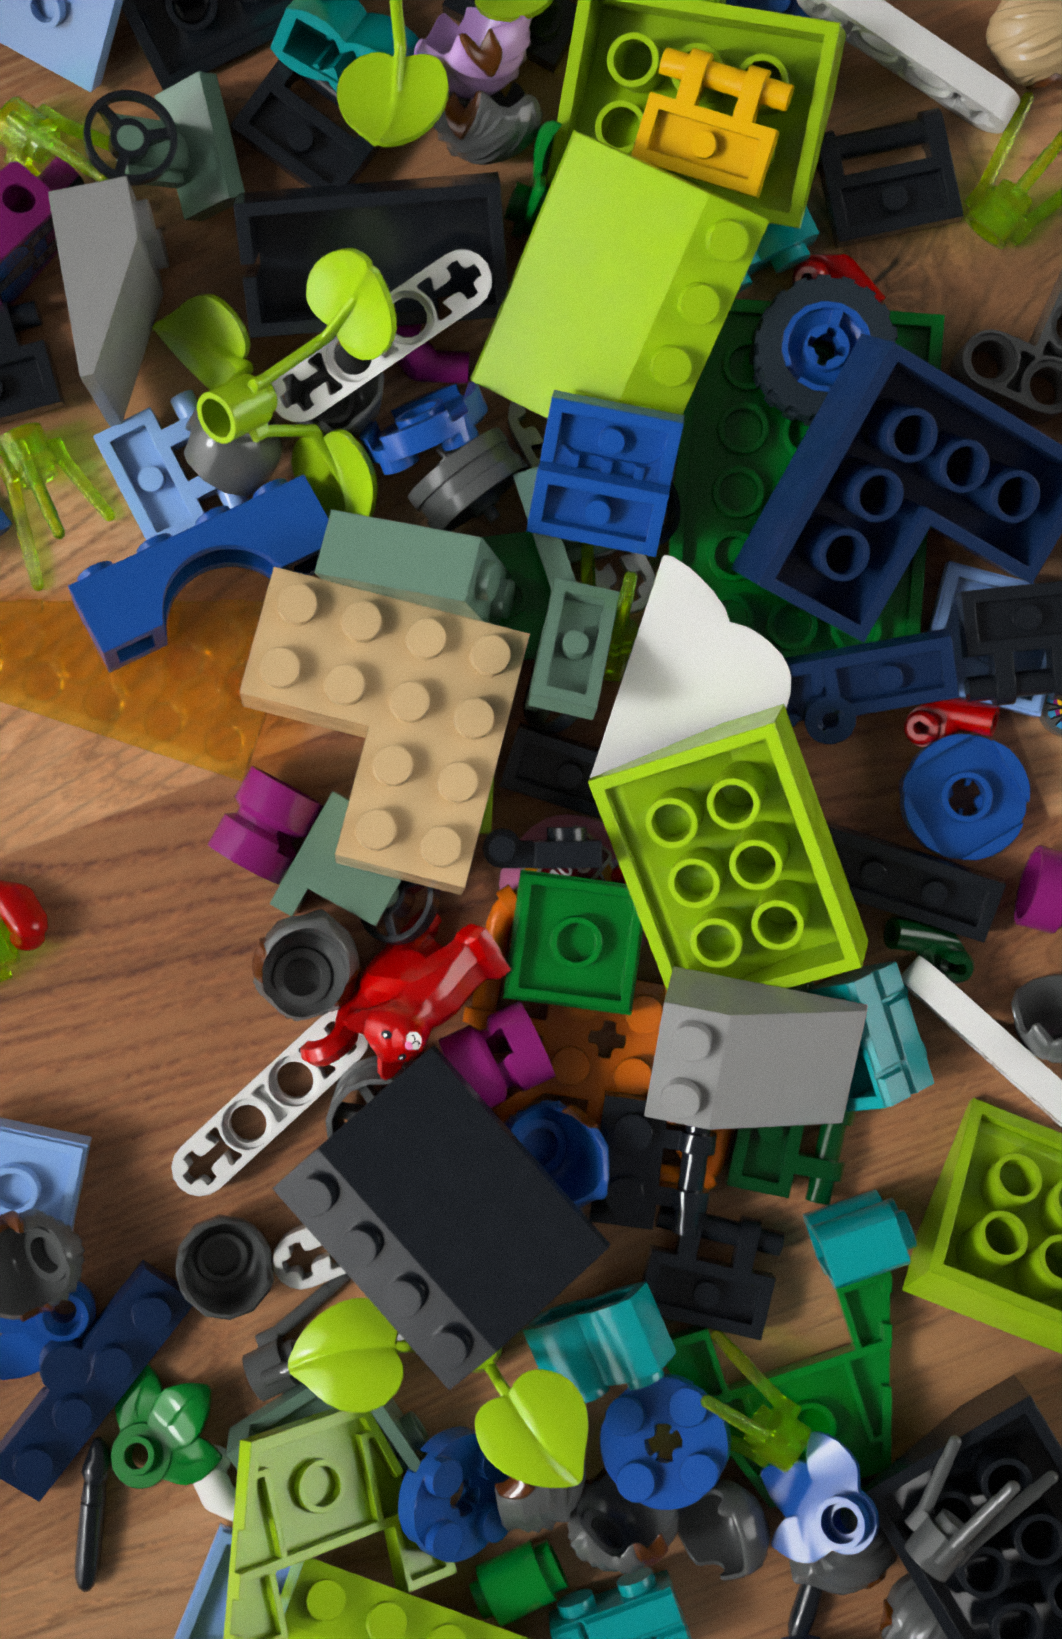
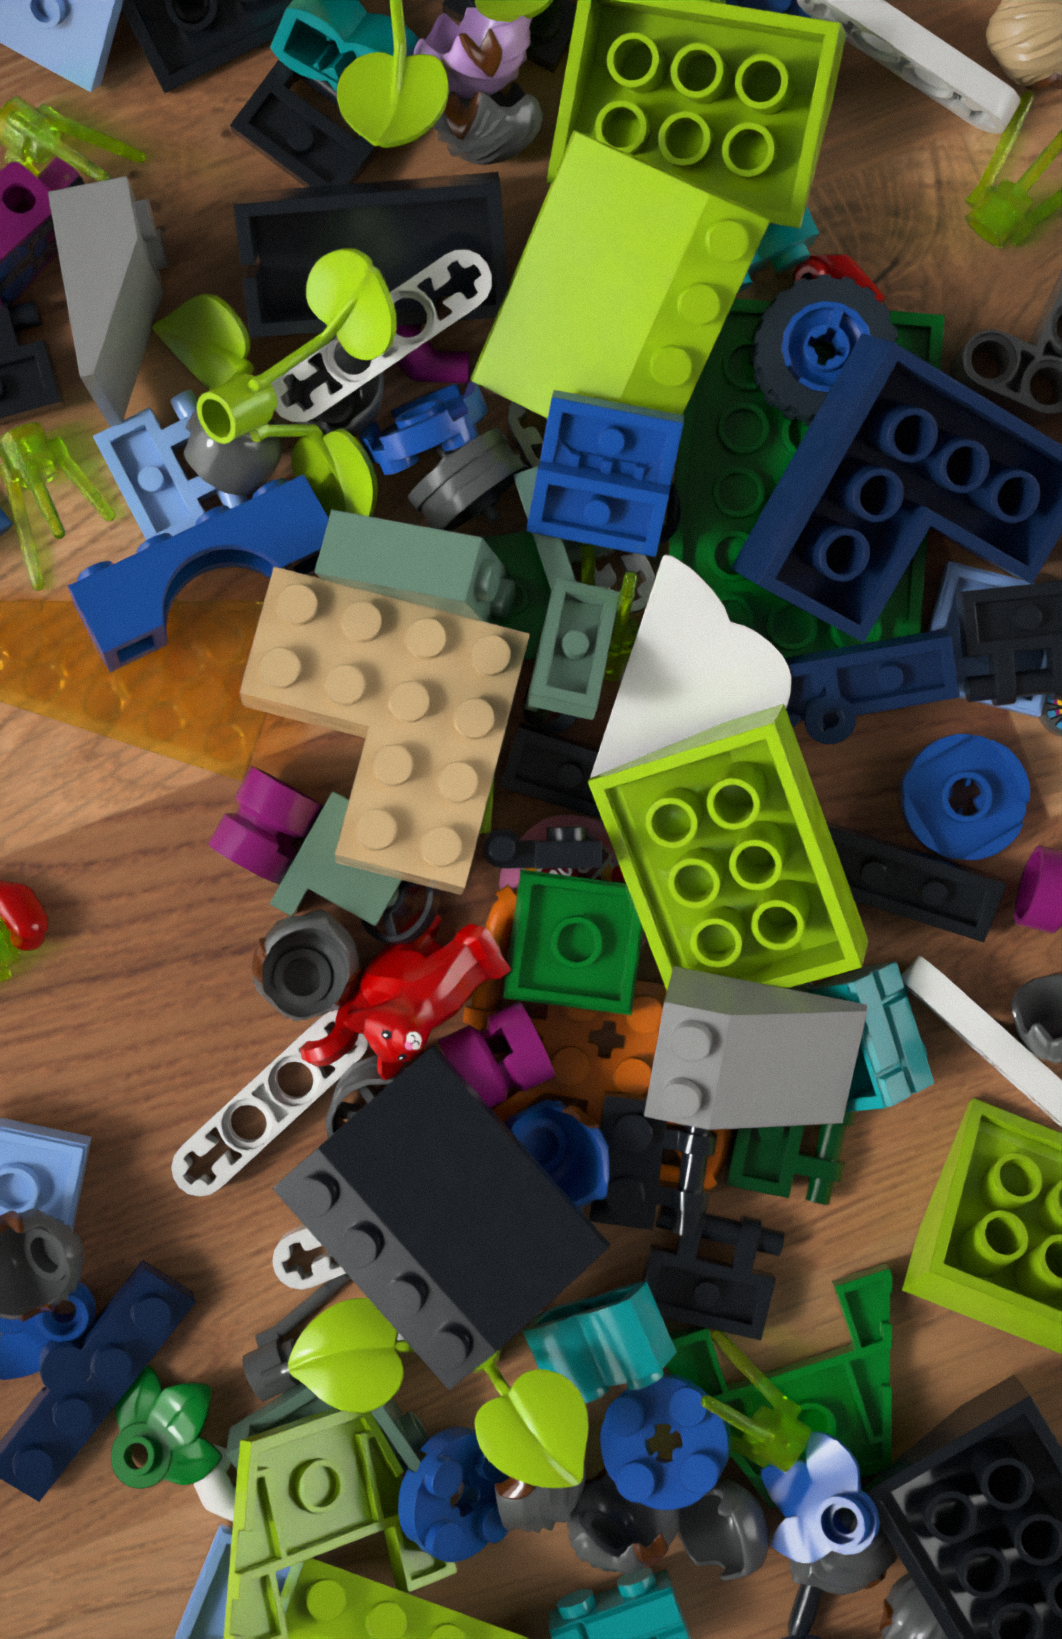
(95, 1473): black piece -> none
(181, 151): sand green piece -> none
(224, 1267): dark grey hair -> none
(518, 1581): green brick -> none
(528, 199): green plate -> none
(704, 142): yellow plate -> none
(860, 1238): teal brick -> none
(892, 197): black plate -> none
(933, 944): dark green arm -> none
(947, 1542): dark grey plant -> none
(948, 717): red arm -> none

